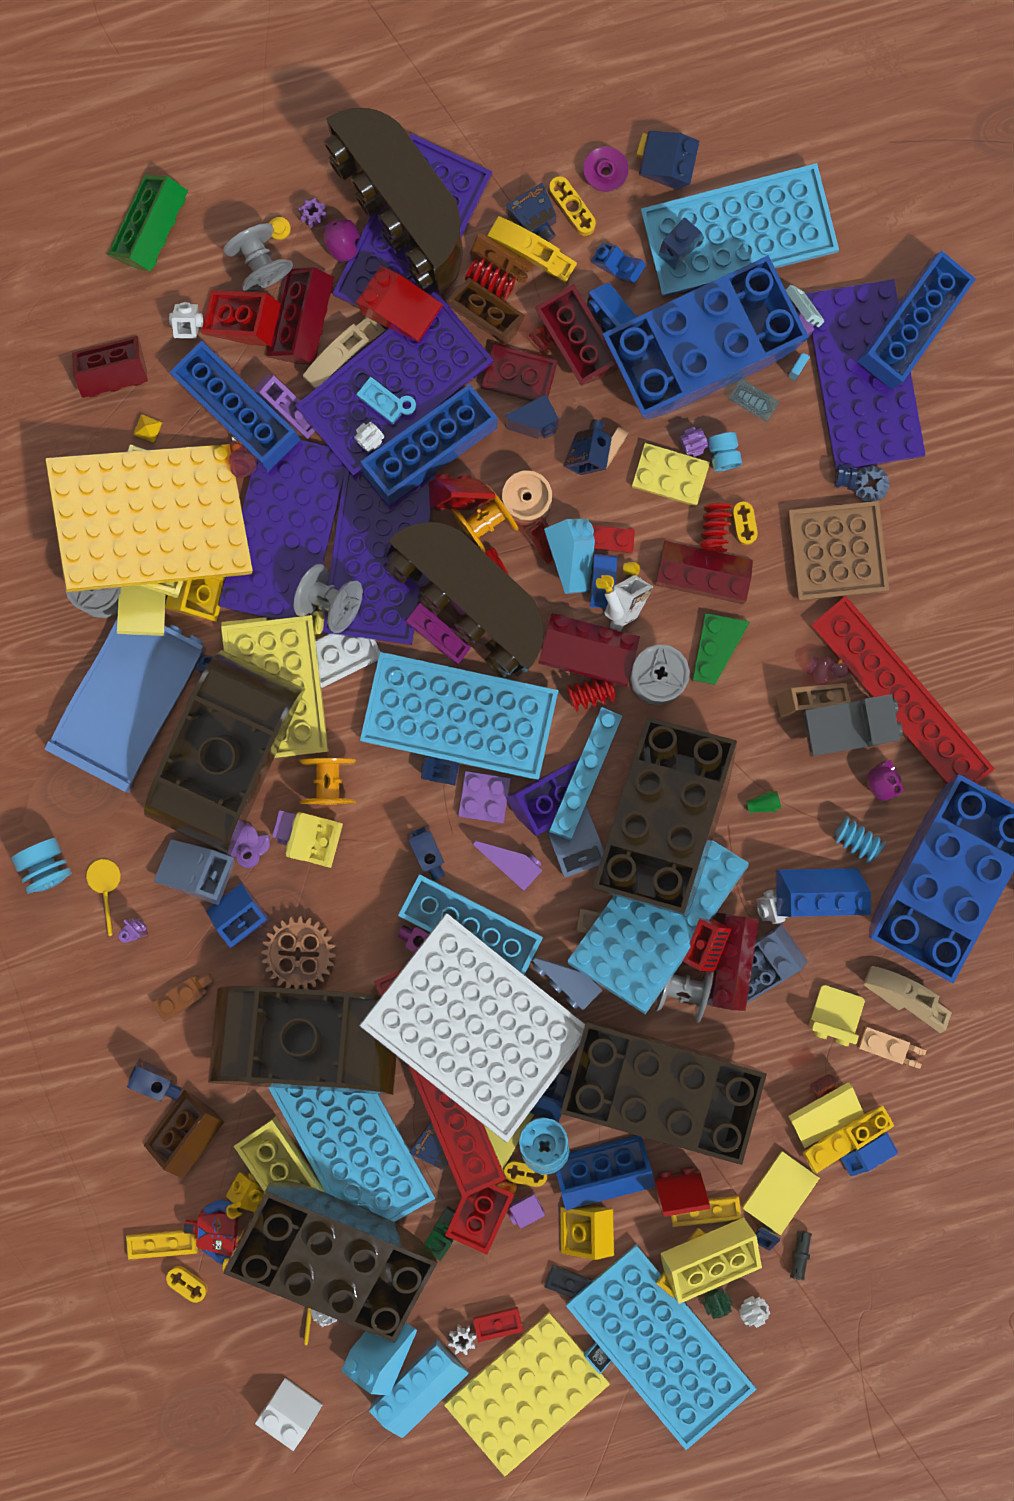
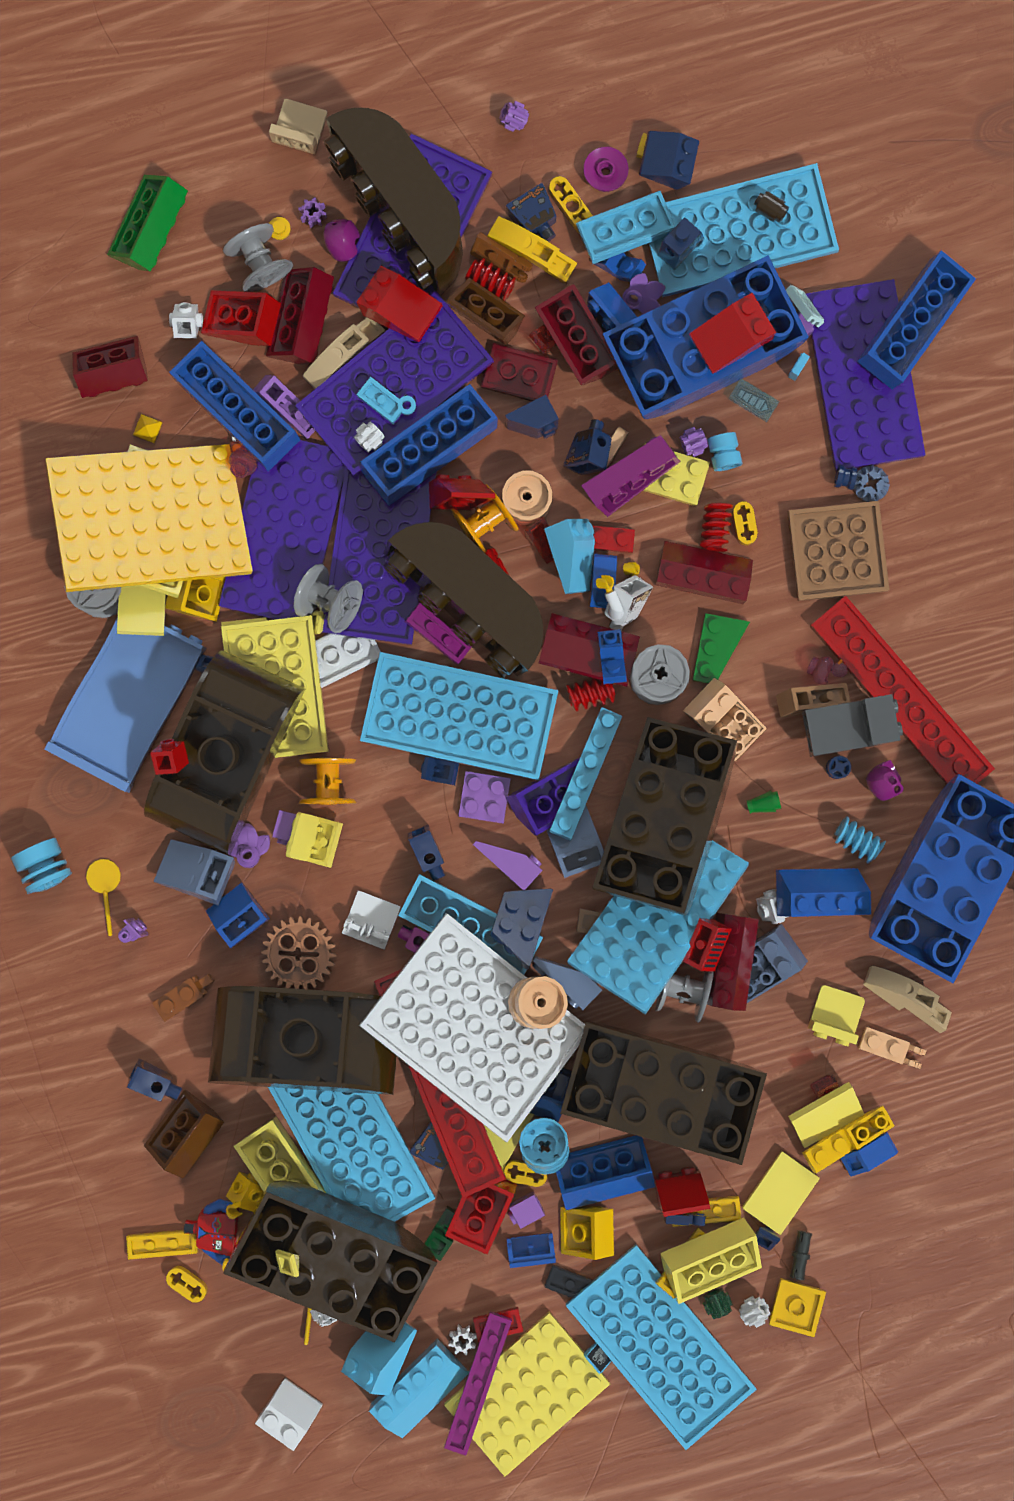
(169, 757): none -> red brick
(288, 1263): none -> light yellow slope
(298, 126): none -> tan bracket
(371, 919): none -> white hinge
(478, 1383): none -> magenta plate
(514, 116): none -> medium lavender gear
(521, 921): none -> dark blue wing
(531, 1250): none -> blue hinge
(550, 1007): none -> light nougat wheel
(612, 656): none -> blue slope
(626, 227): none -> medium azure tile
(630, 475): none -> magenta wedge
(645, 291): none -> medium lavender plate
(686, 1219): none -> dark blue plate
(723, 714): none -> light nougat slope
(733, 333): none -> red slope
(771, 207): none -> dark brown brick
(797, 1307): none -> yellow plate
(842, 765): none -> dark blue wheel

